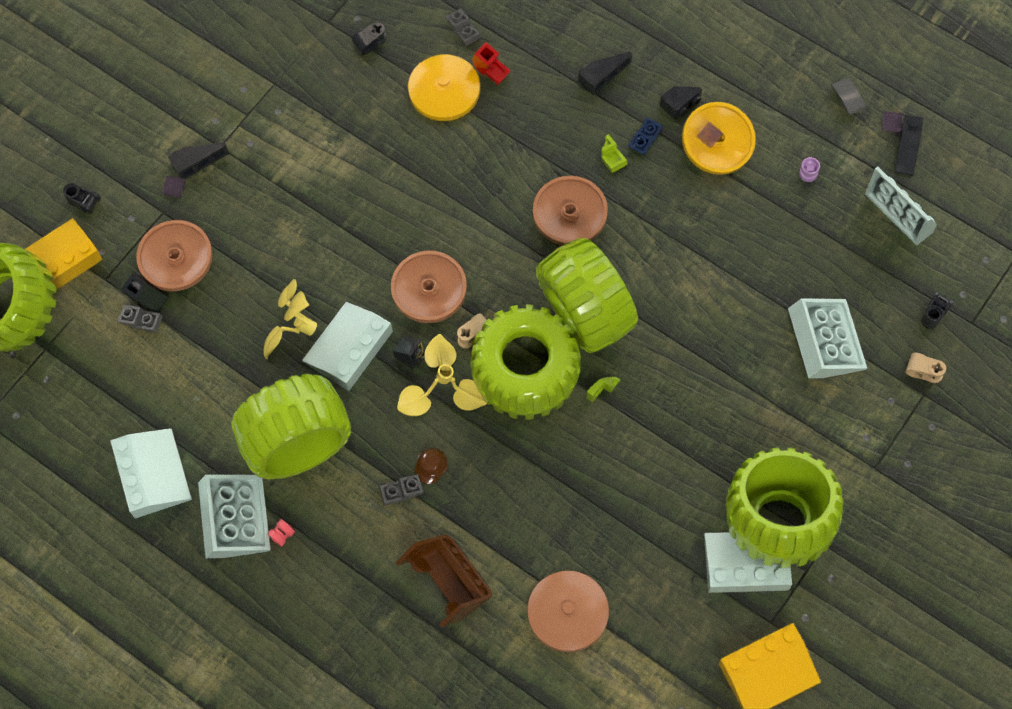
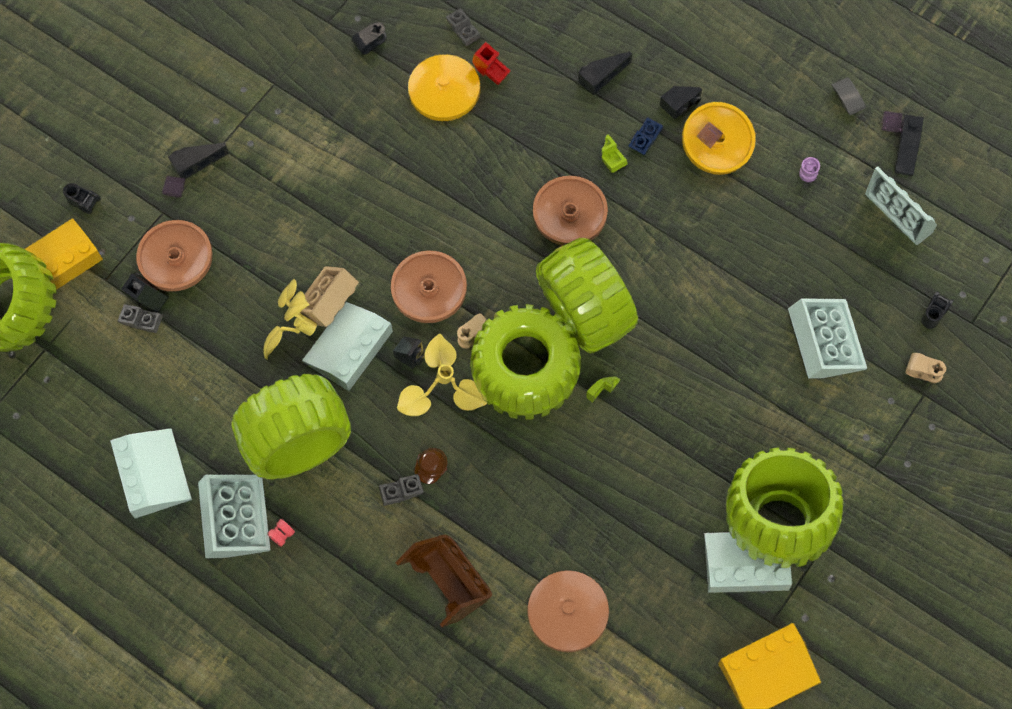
(328, 295): none -> tan slope

